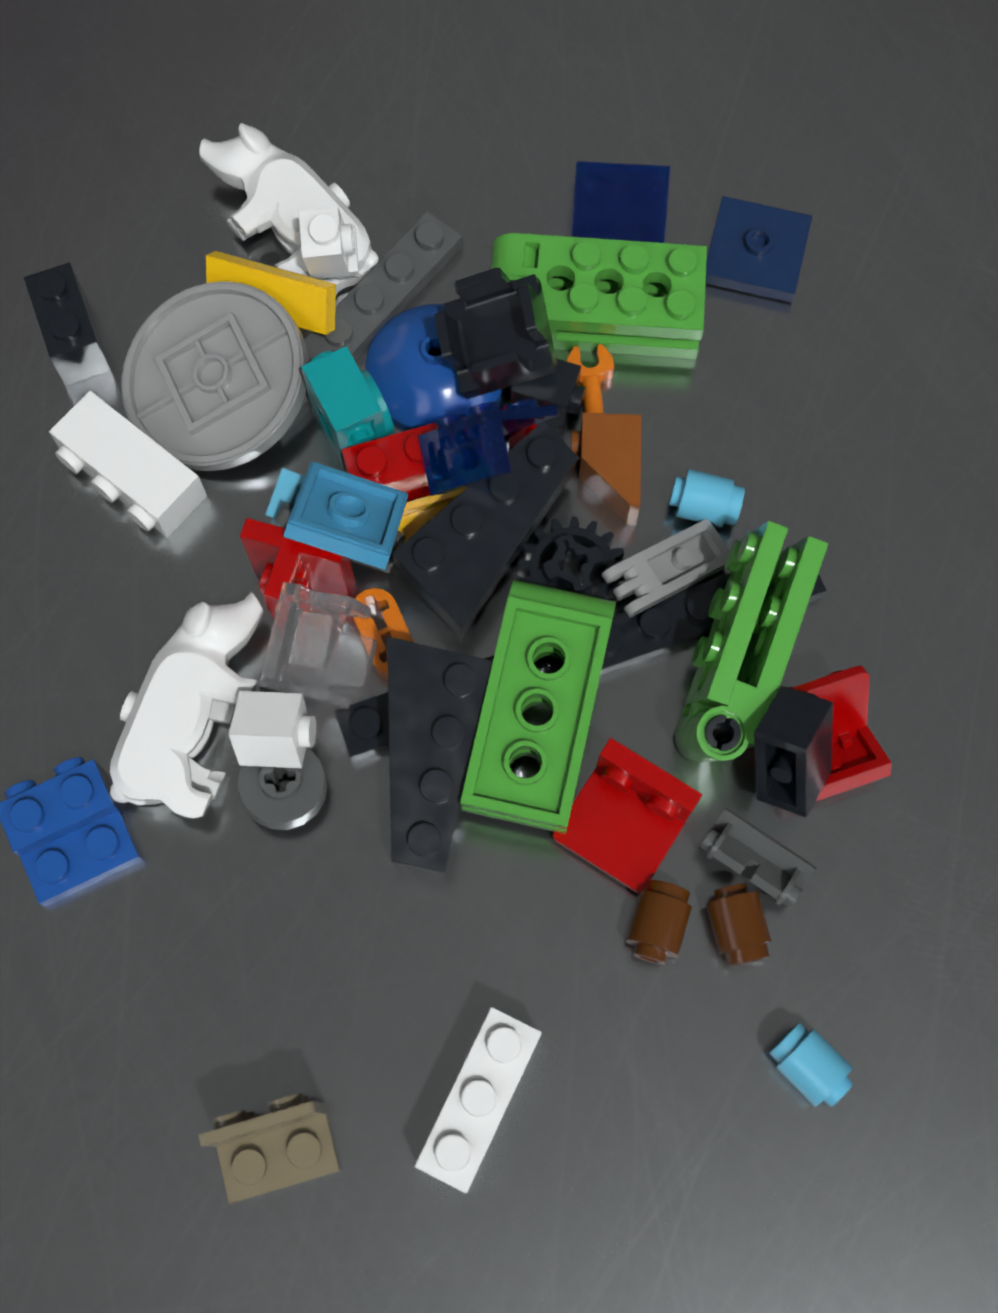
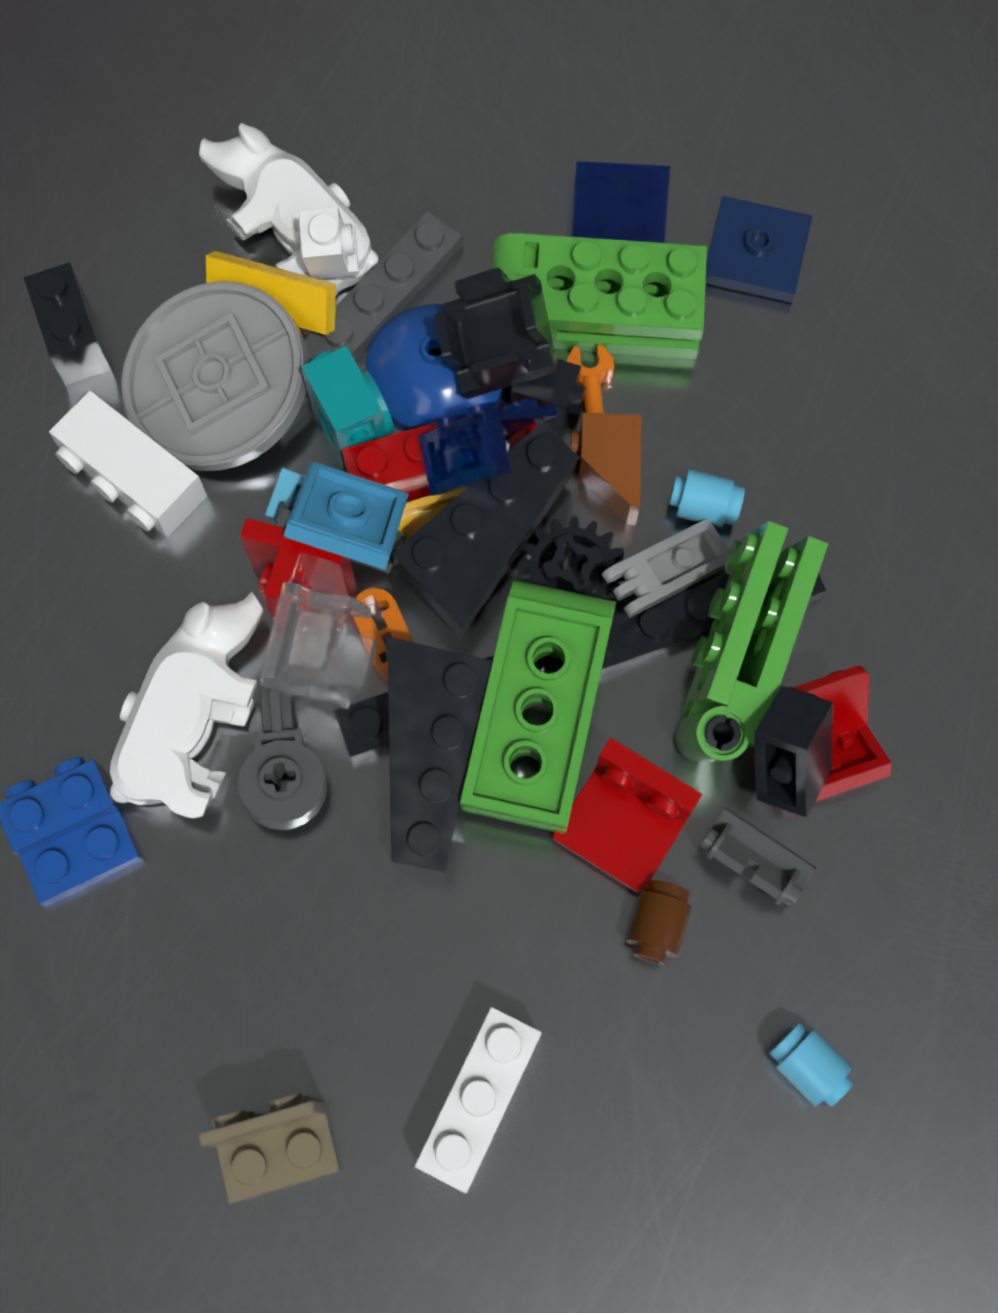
(271, 729): white brick -> none
(739, 925): reddish brown brick -> none

